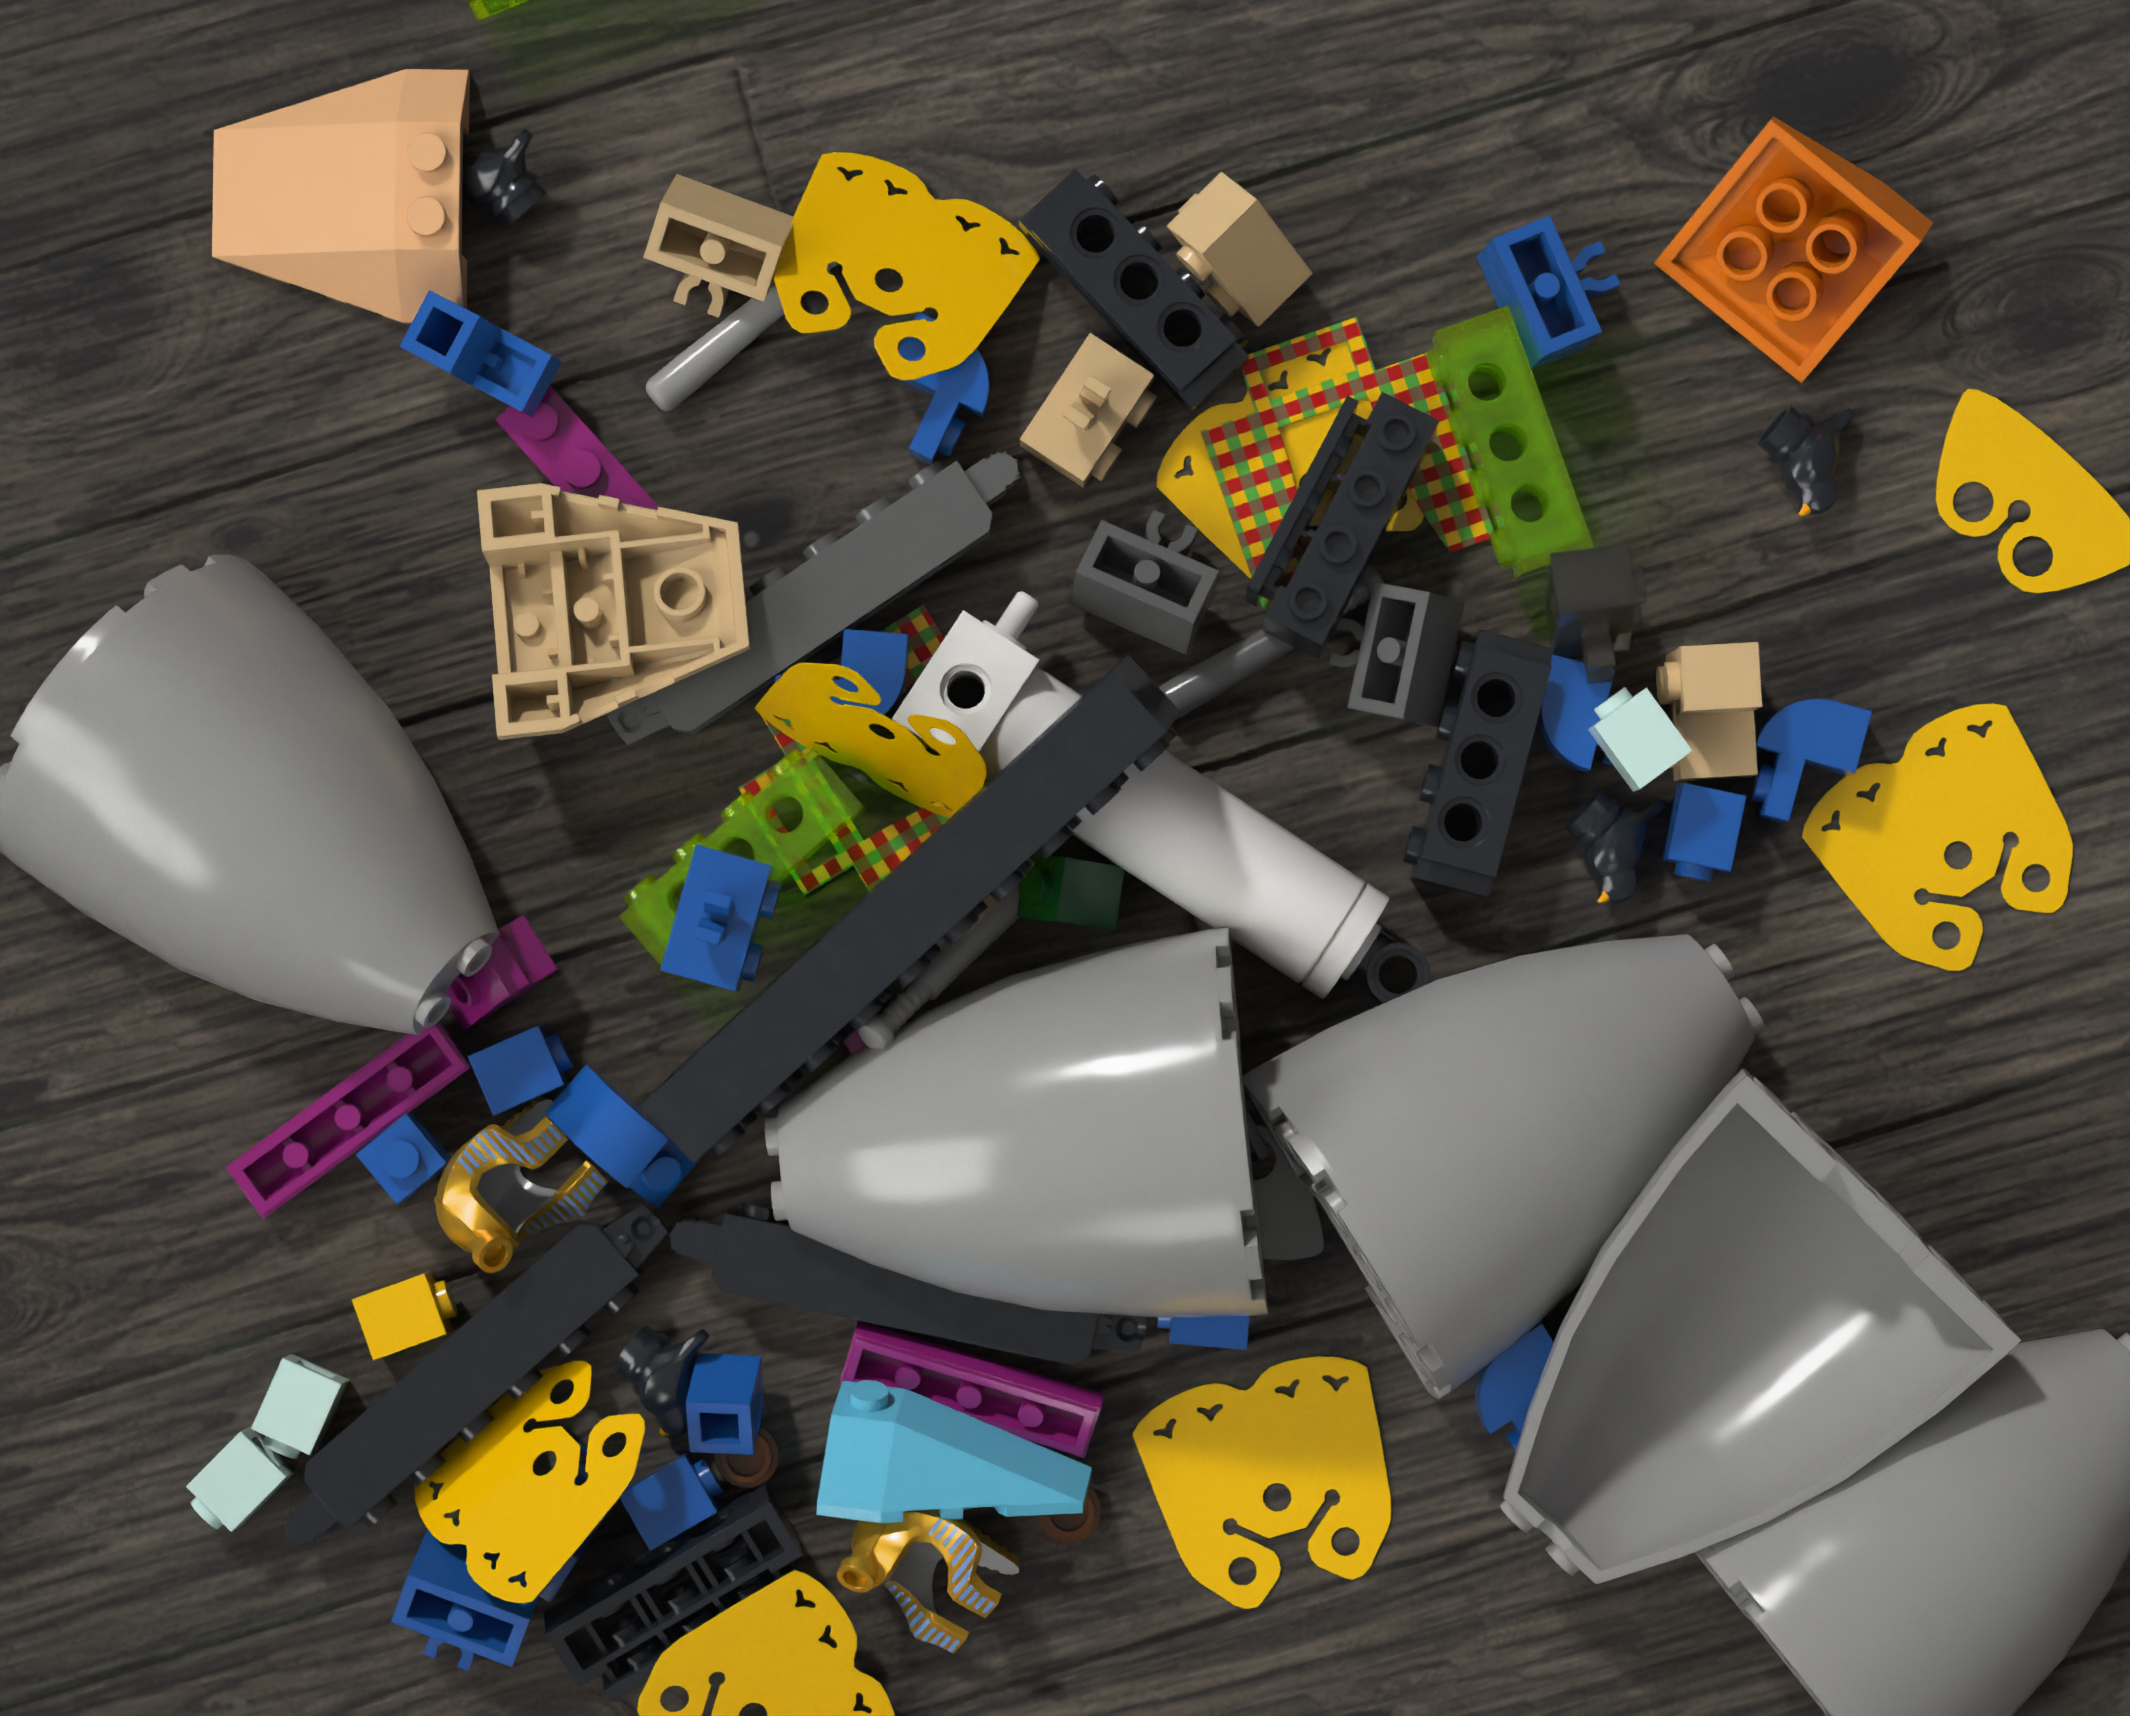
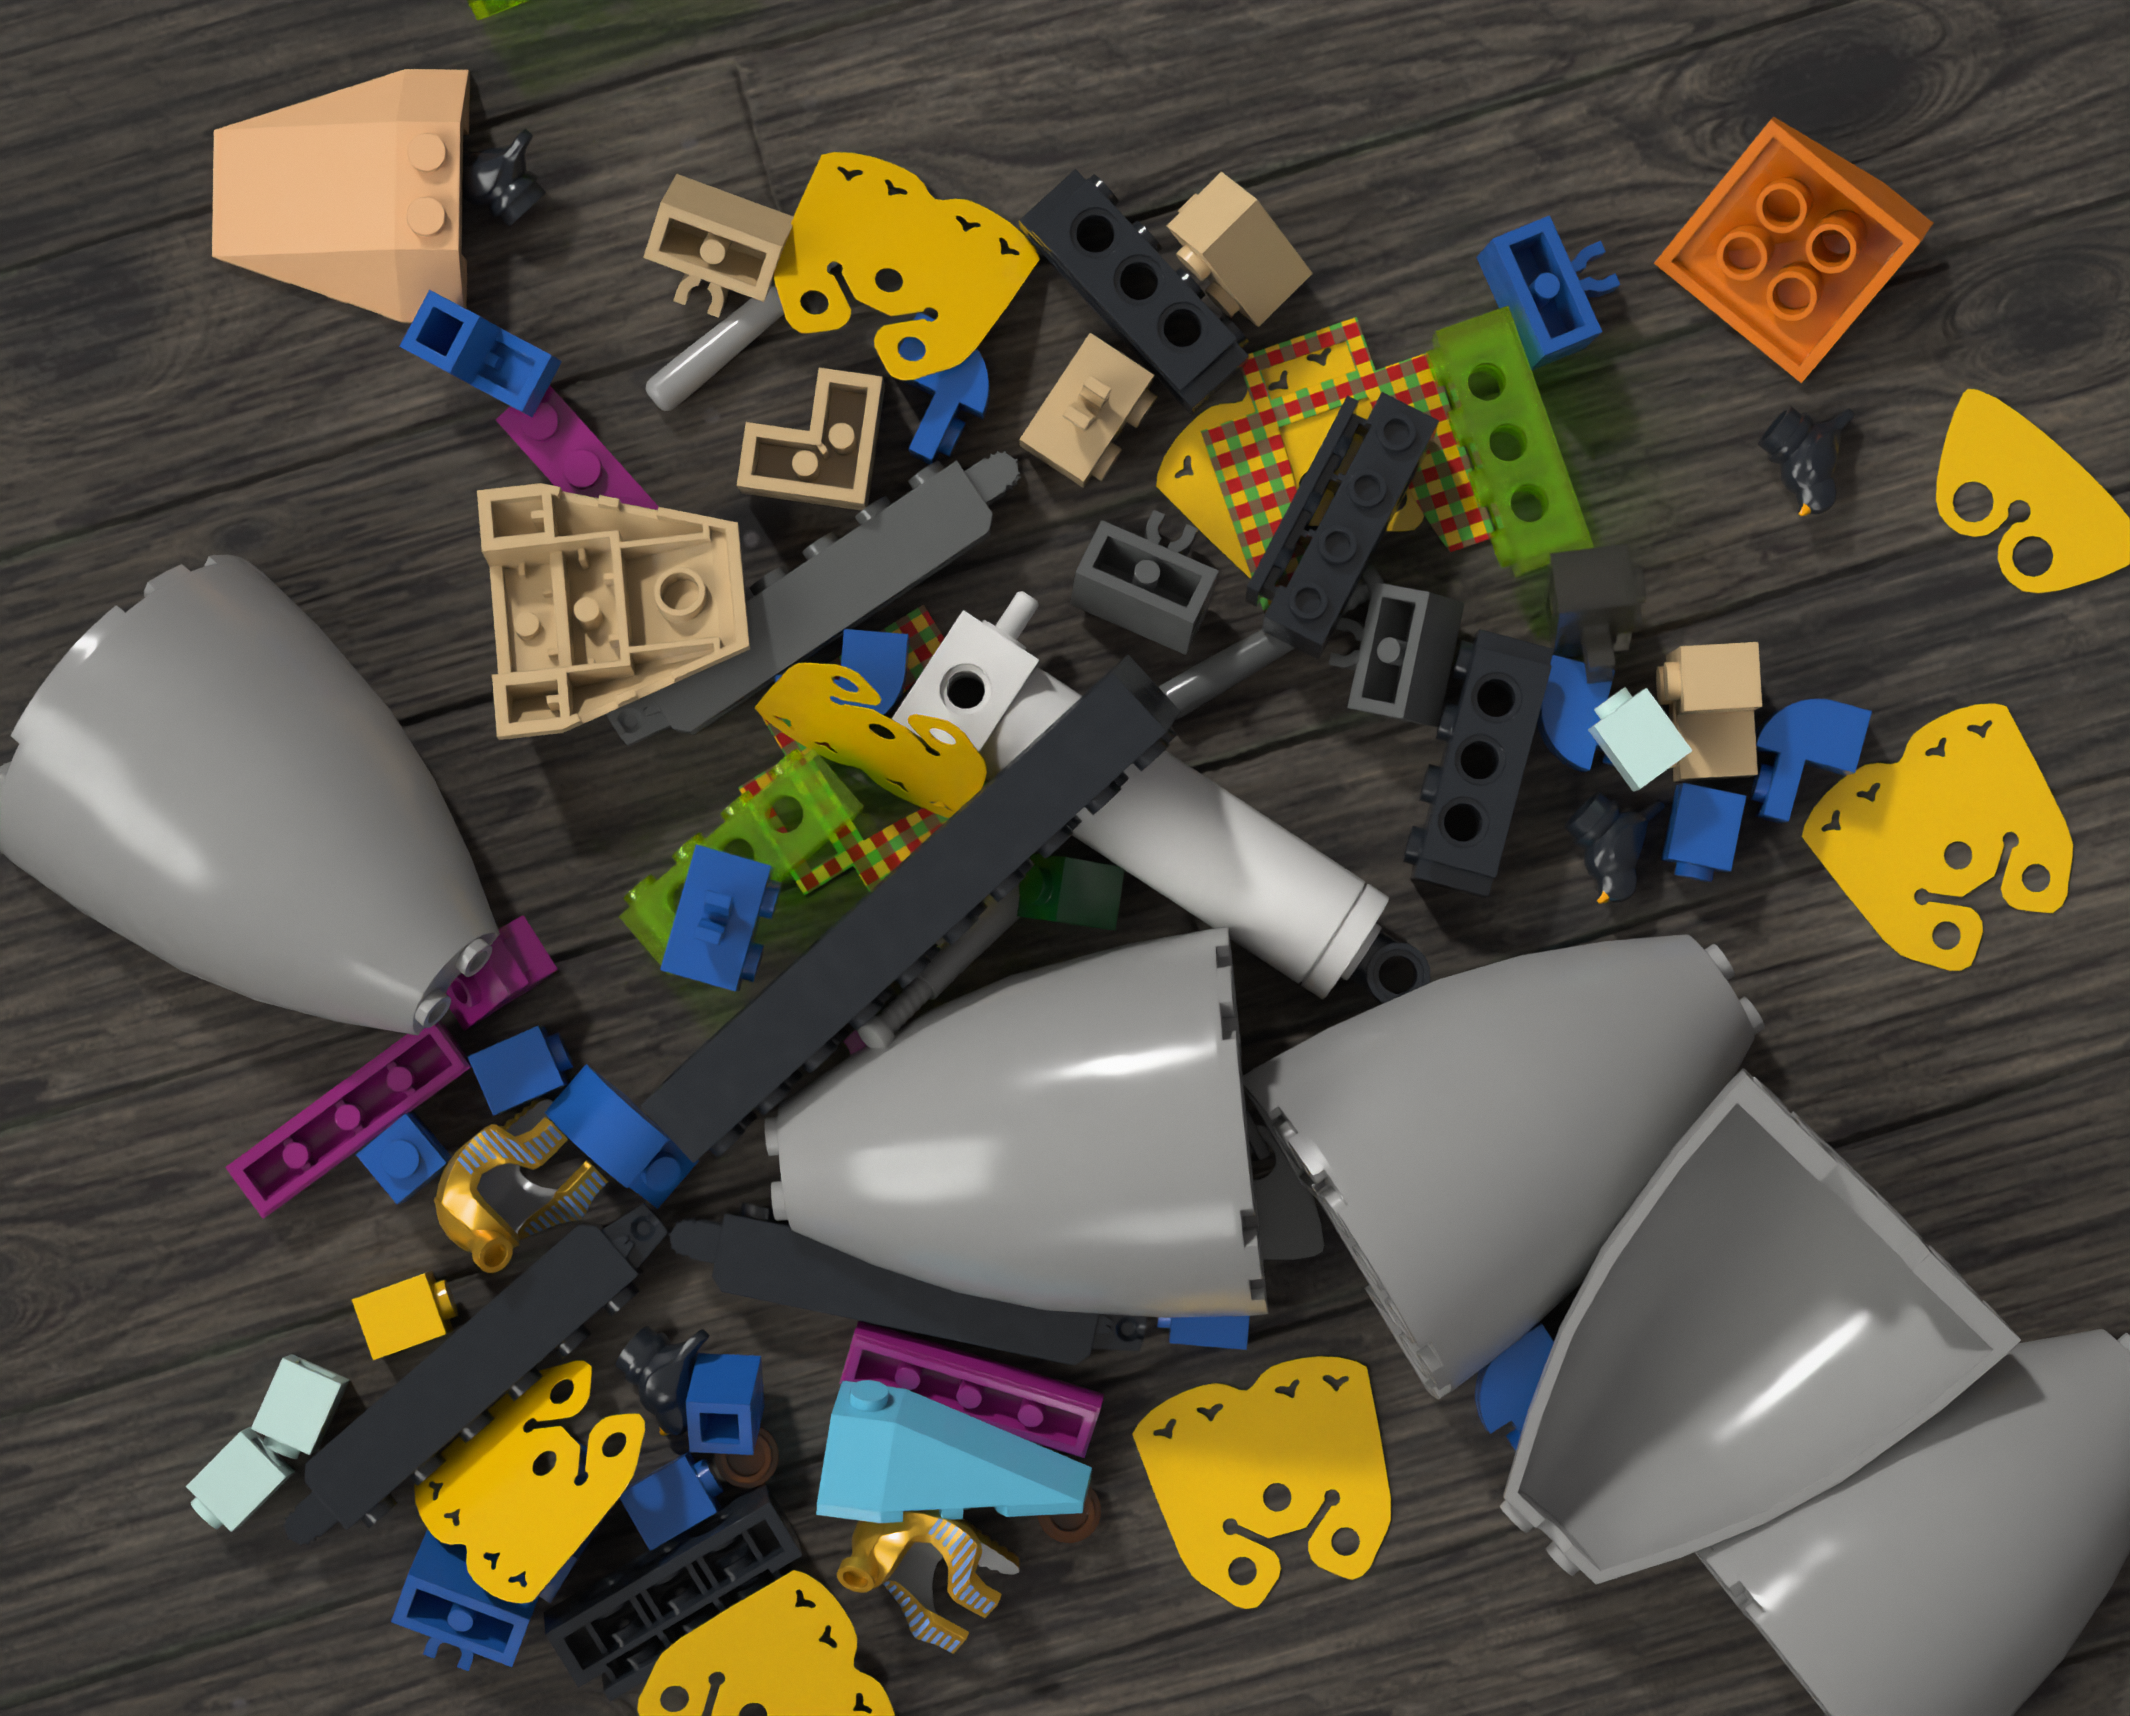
(828, 462): none -> tan brick

